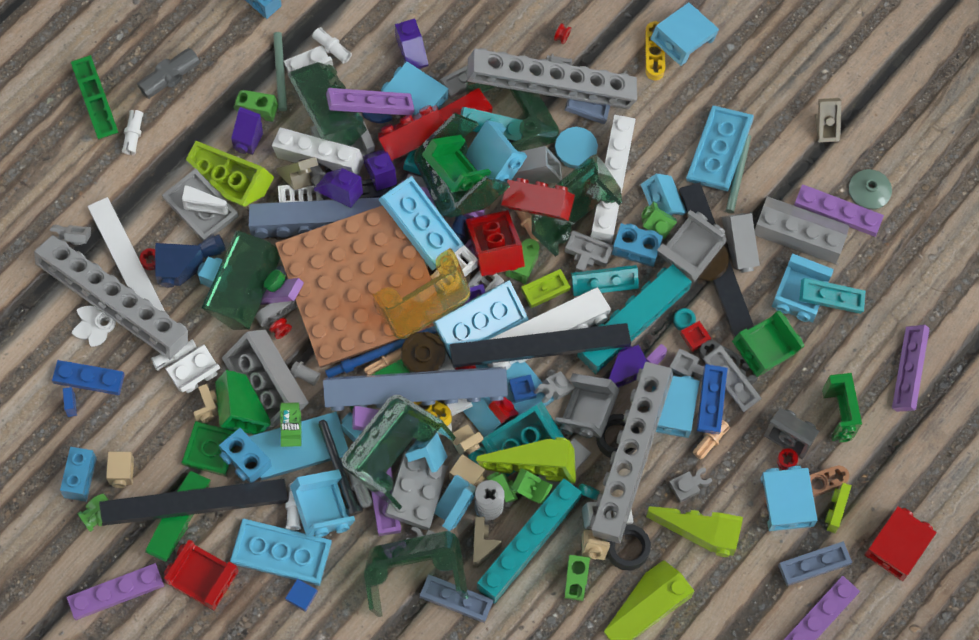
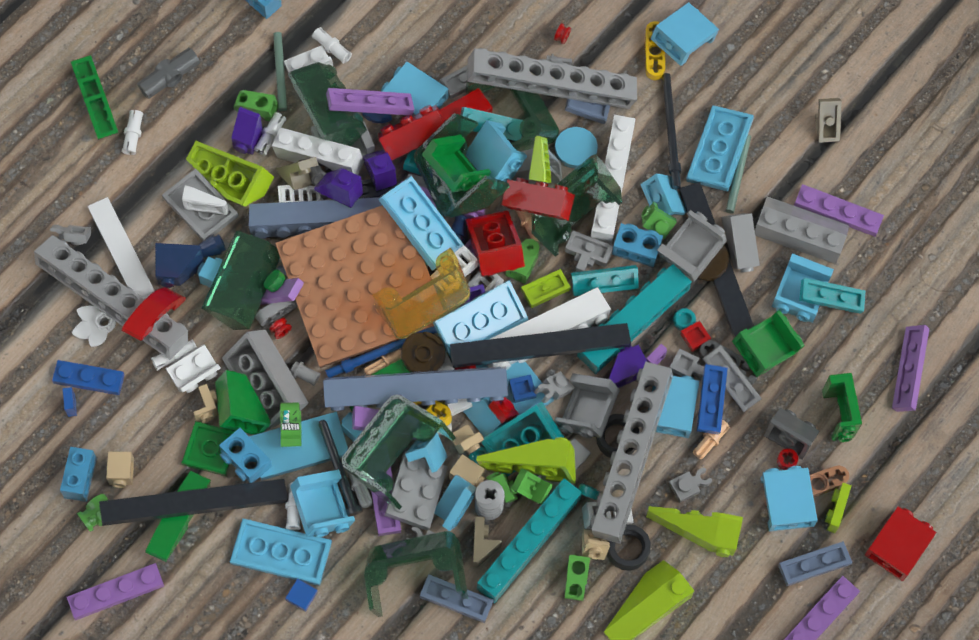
(144, 254): red bush -> none
(150, 311): none -> red slope
(200, 575): red panel -> none
(269, 133): none -> white pin
(411, 43): dark purple slope -> none
(540, 161): none -> lime slope
(674, 166): none -> black bar
(870, 197): sand green dish -> none

